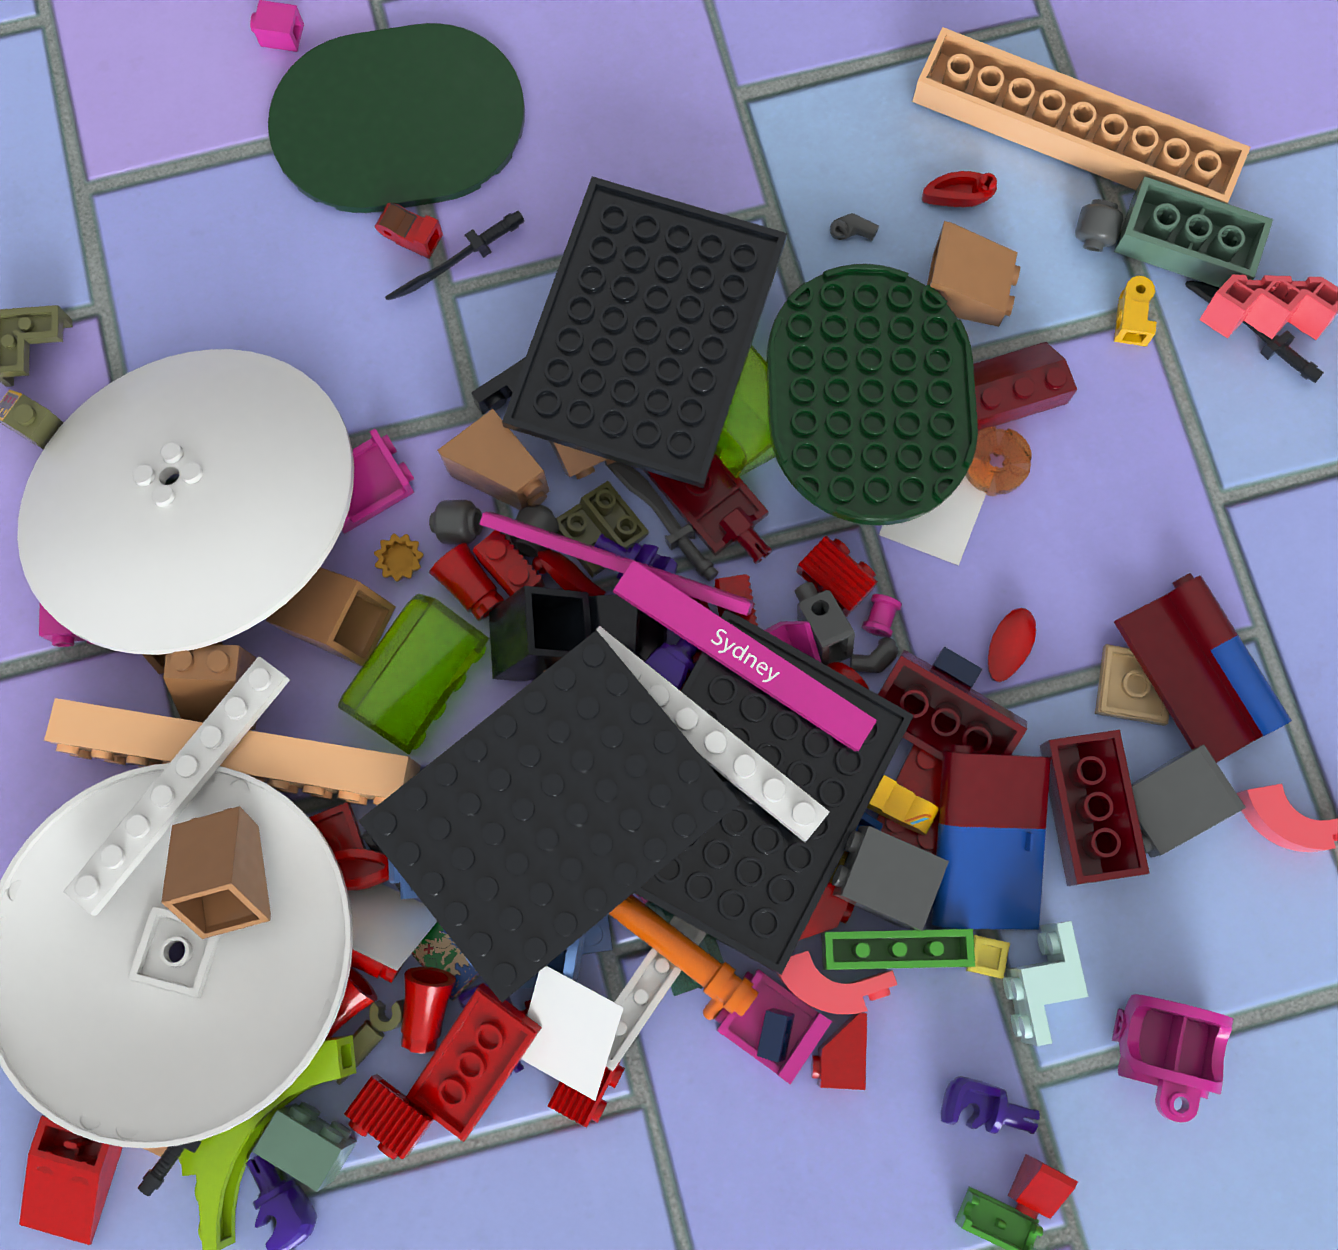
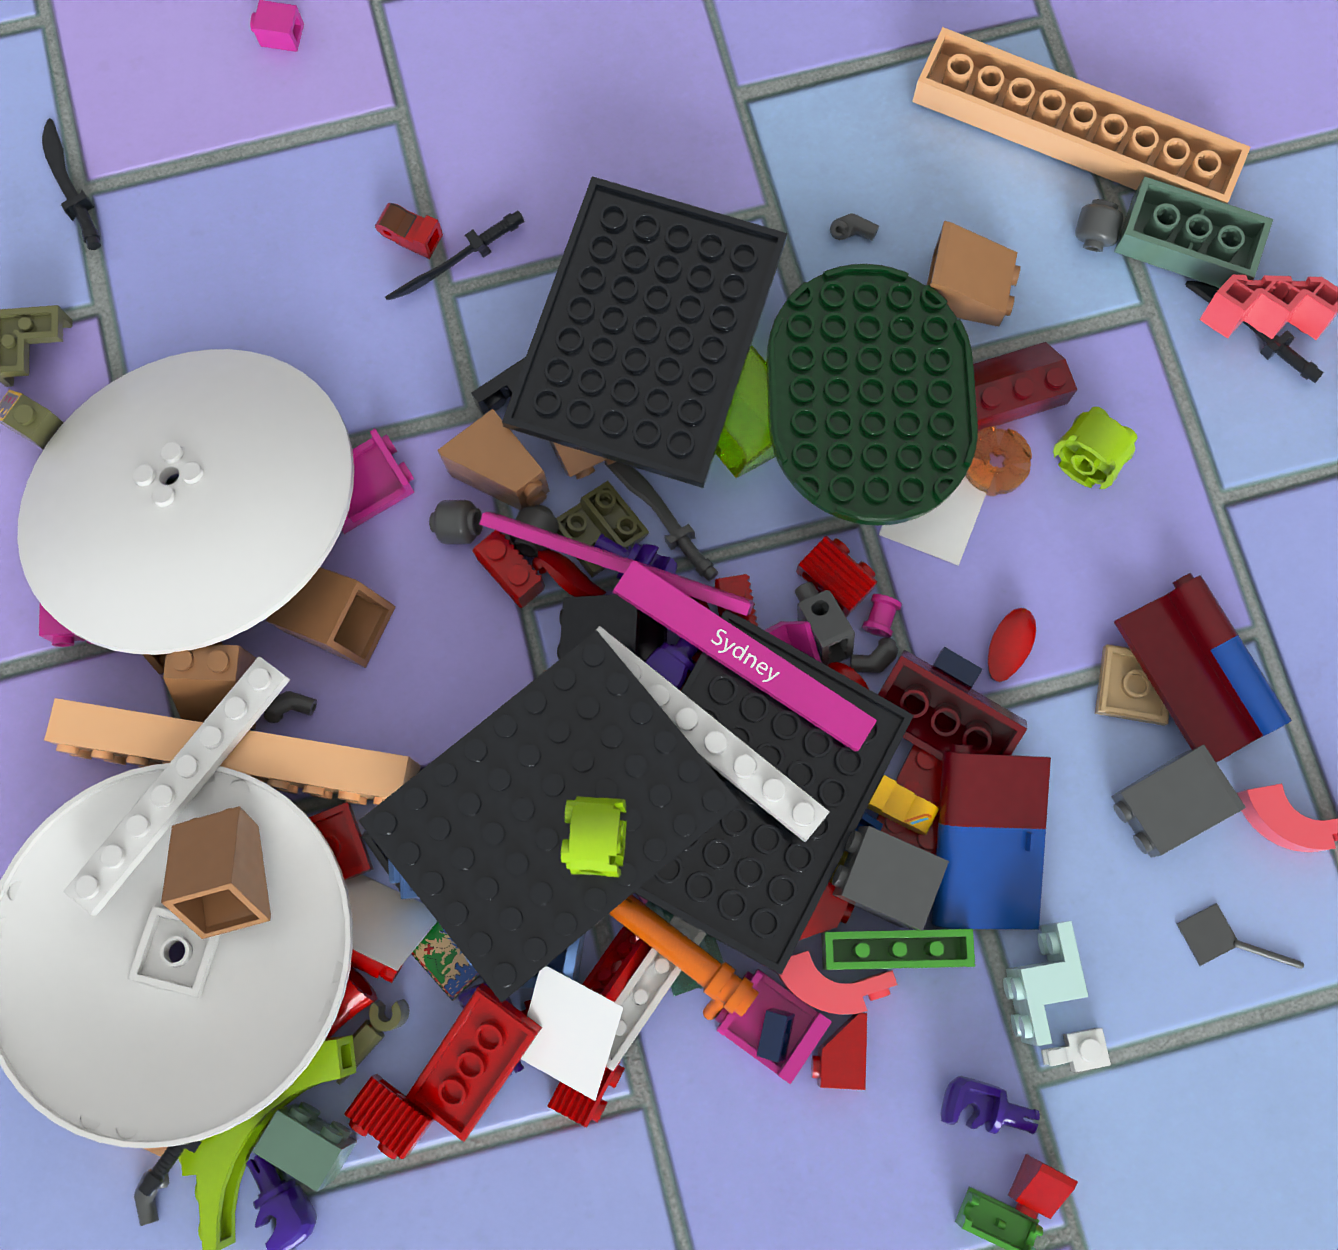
(66, 1182): red slope -> none
(76, 204): none -> black sword
(146, 1205): none -> dark grey arm
(289, 701): none -> dark grey arm
(362, 868): red arm -> none
(396, 117): dark green tile -> none
(398, 557): pearl gold piece -> none
(413, 672): clear neon green windscreen -> none
(424, 1007): red plant -> none
(467, 581): red plant -> none
(536, 630): black slope -> none
(595, 836): none -> lime brick
(598, 938): medium blue plate -> none
(617, 964): none -> red plate
(720, 511): dark red plate -> none
(960, 189): red arm -> none
(990, 957): light yellow tile -> none
(1082, 1050): none -> white plate
(1094, 808): dark red slope -> none
(1095, 448): none -> lime brick
(1132, 313): yellow leg -> none
(1174, 1049): dark pink animal -> none
(1211, 936): none -> dark grey piece

